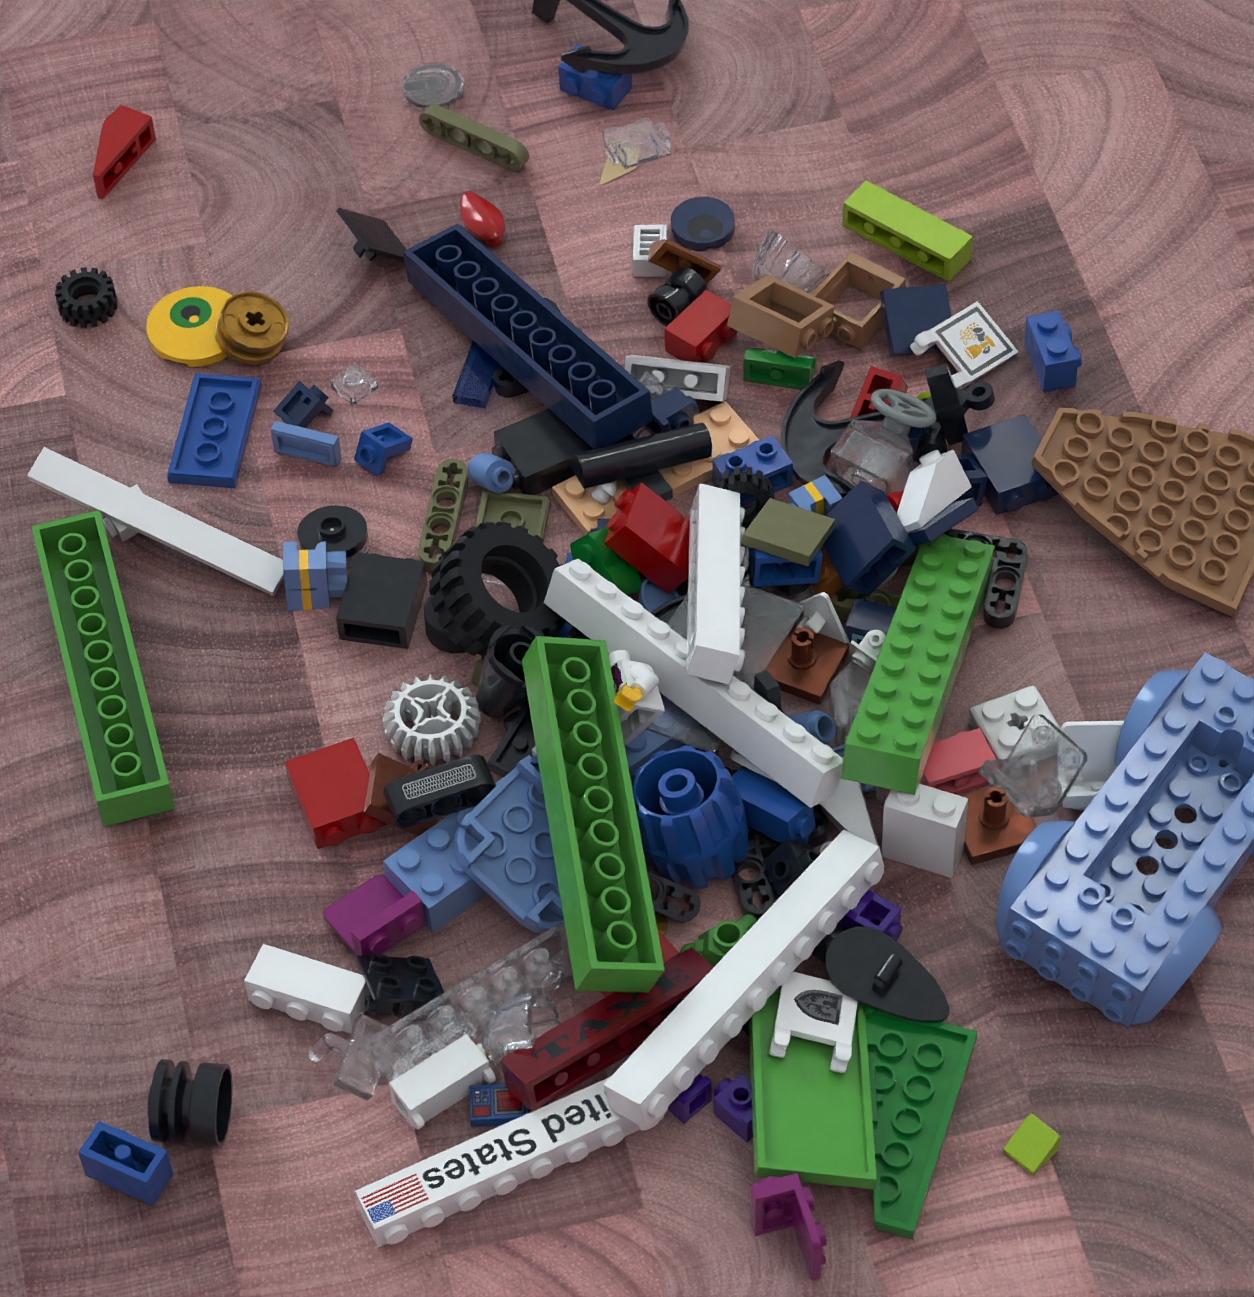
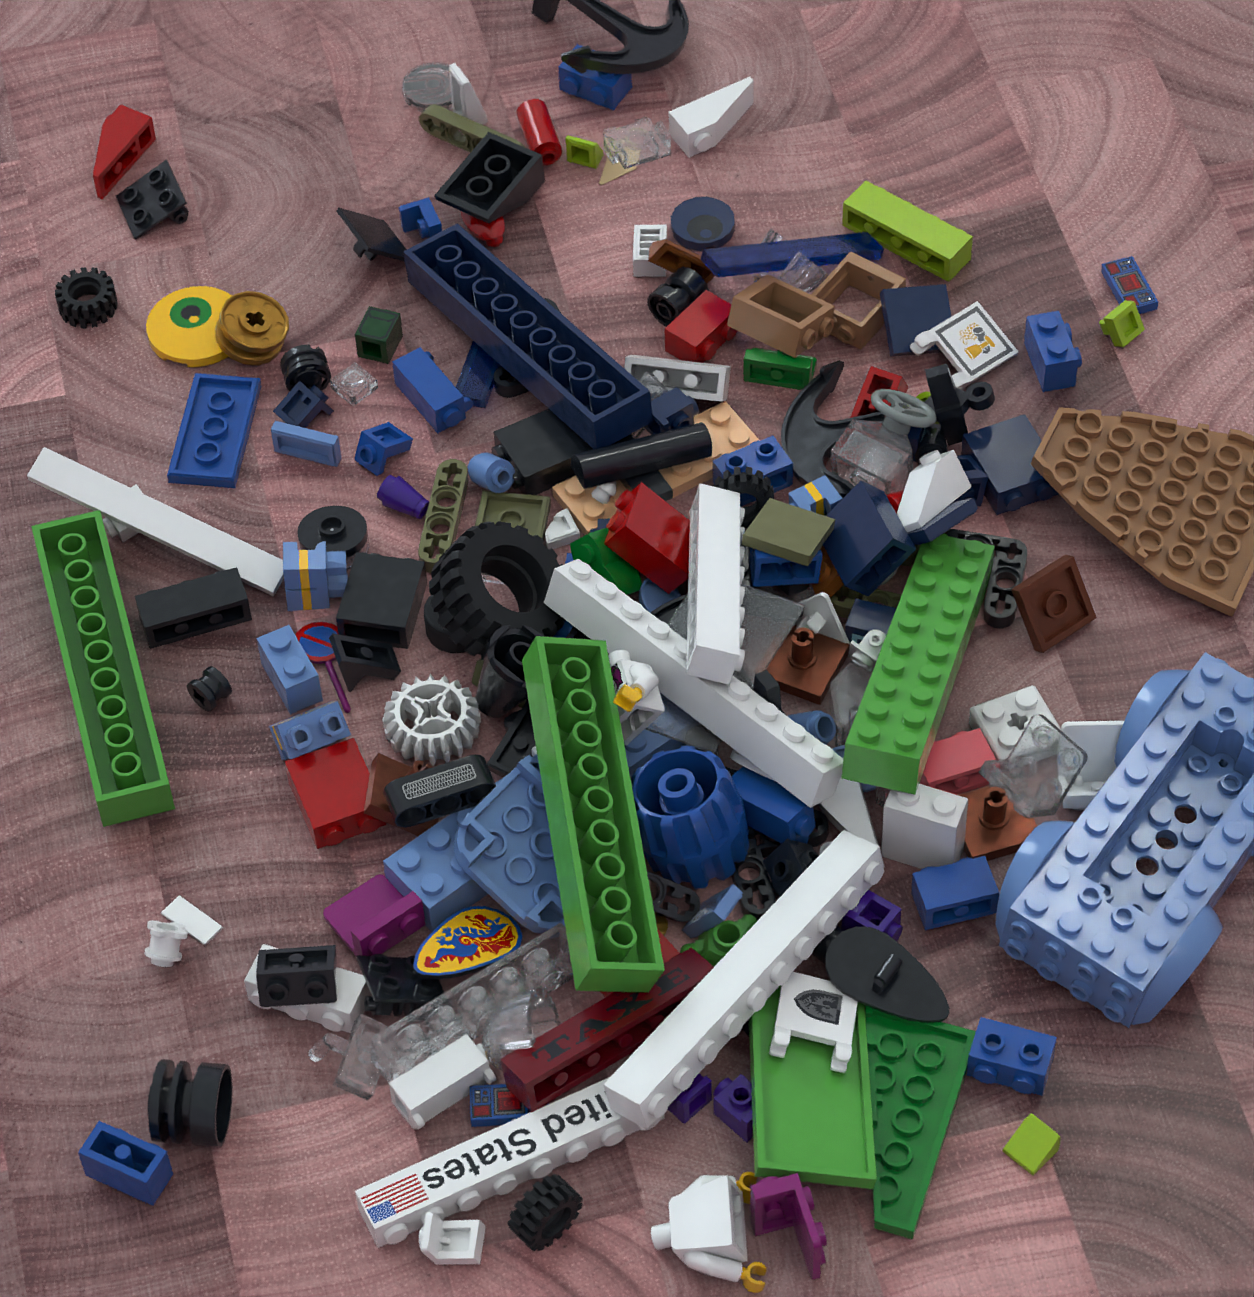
(153, 200): none -> black hinge
(165, 942): none -> white brick
(193, 607): none -> black brick
(195, 921): none -> white window
(209, 688): none -> black wheel
(289, 669): none -> medium blue brick
(297, 976): none -> black bracket
(306, 366): none -> black wheel
(310, 730): none -> medium blue hips
(317, 646): none -> piece
(363, 657): none -> black slope
(378, 335): none -> brick
(402, 497): none -> dark purple cone
(420, 216): none -> blue bracket
(430, 390): none -> blue brick
(451, 1240): none -> white bracket
(464, 97): none -> white slope
(467, 943): none -> shield
(493, 179): none -> black slope
(539, 130): none -> red brick
(545, 1212): none -> black tyre
(561, 530): none -> white tile
(583, 152): none -> lime slope
(709, 118): none -> white slope
(710, 1229): none -> white torso
(713, 911): none -> medium blue tile
(778, 255): none -> clear blue tile
(954, 892): none -> blue brick
(1011, 1056): none -> blue brick
(1053, 603): none -> copper tile
(1122, 324): none -> lime tile
(1129, 284): none -> tile

